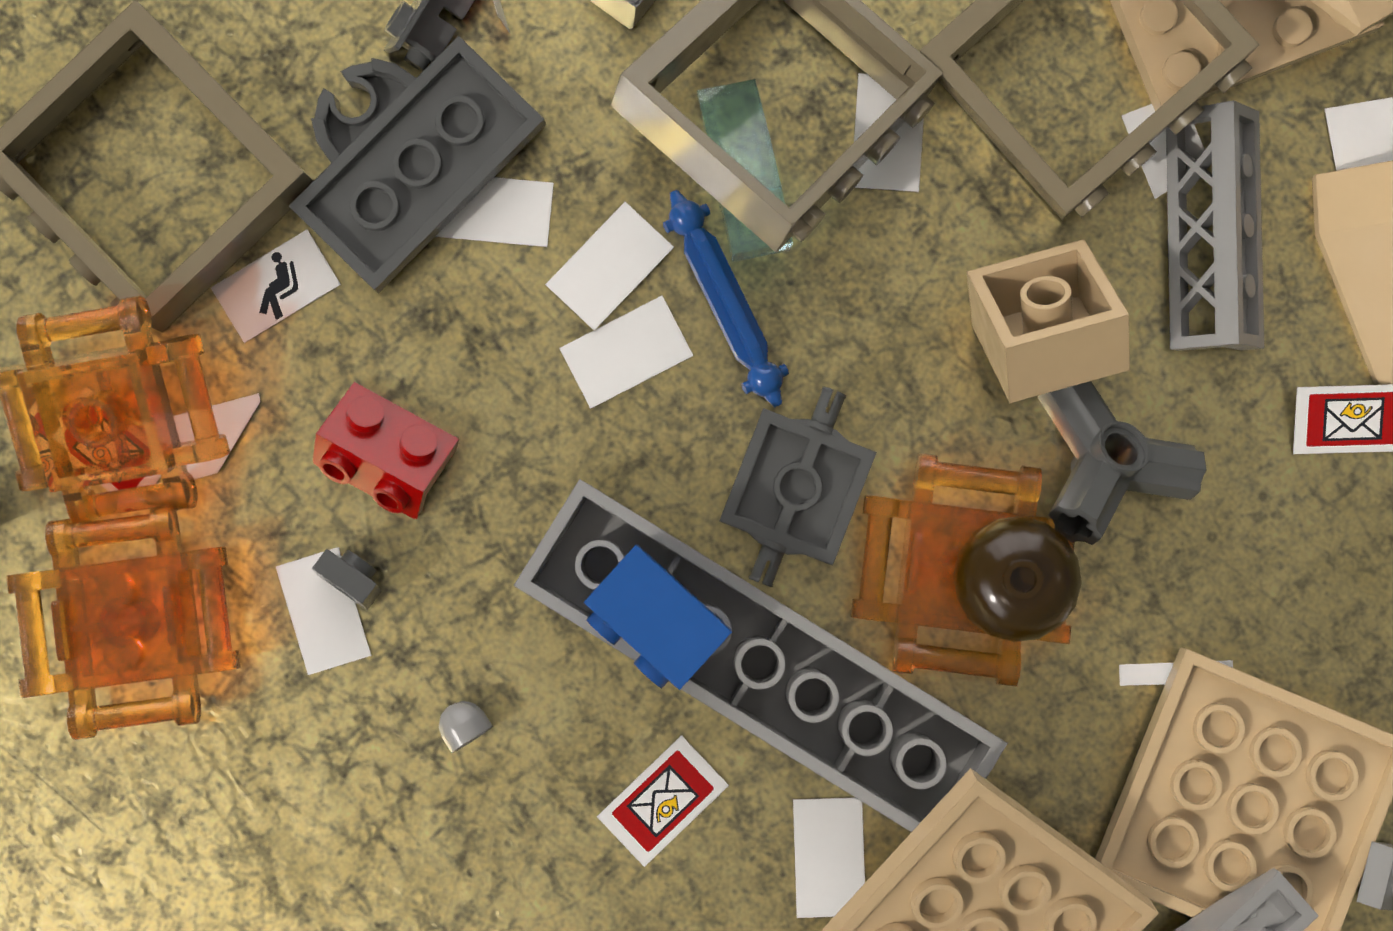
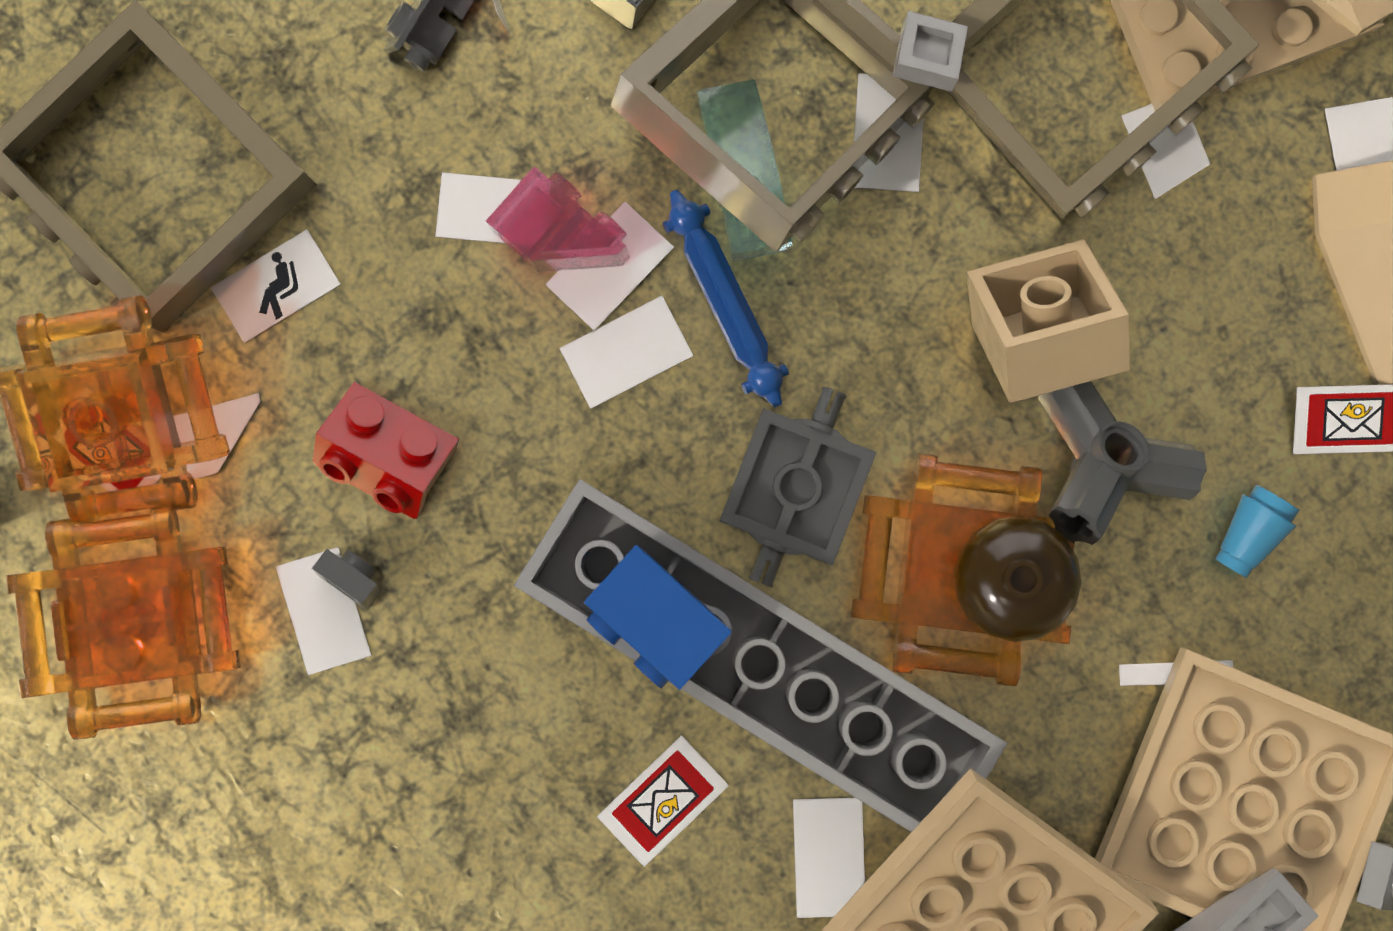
(410, 156): dark grey plate -> none
(462, 724): light grey hinge -> none
(555, 231): none -> clear pink slope
(930, 51): none -> light grey plate
(1235, 235): light grey fence -> none
(1256, 530): none -> dark azure cone

